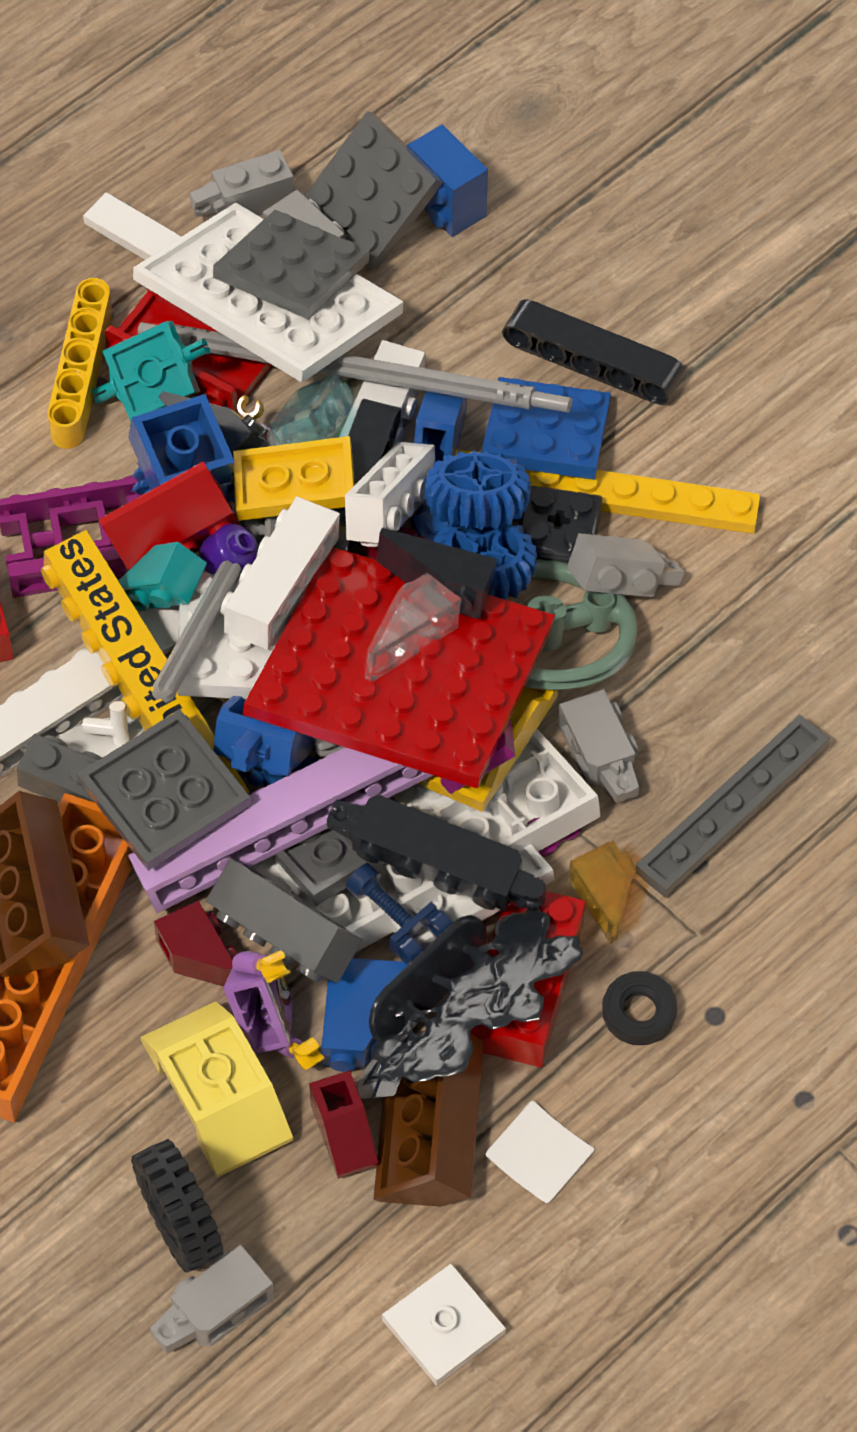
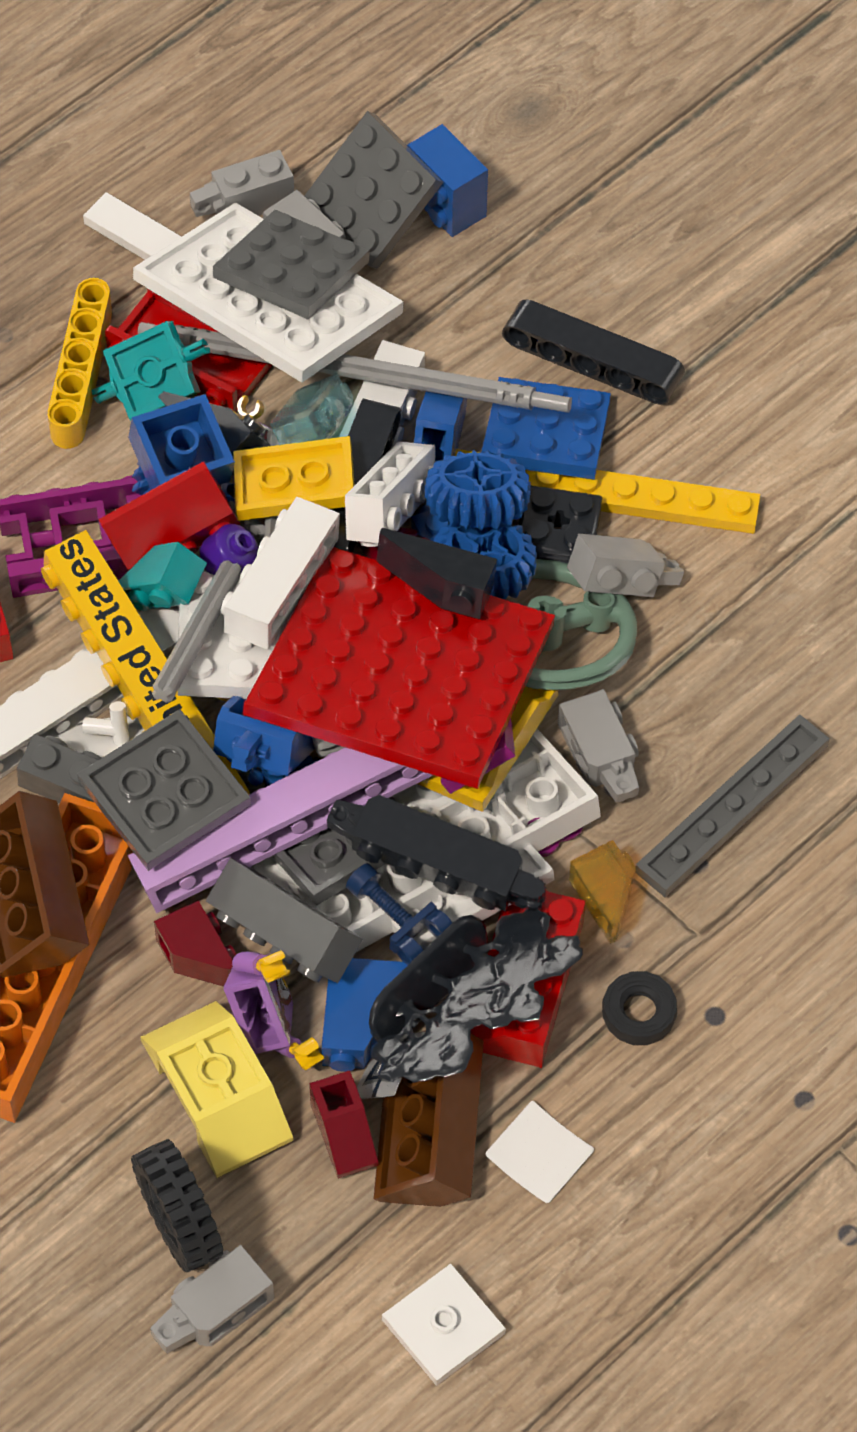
(415, 618): clear slope -> none

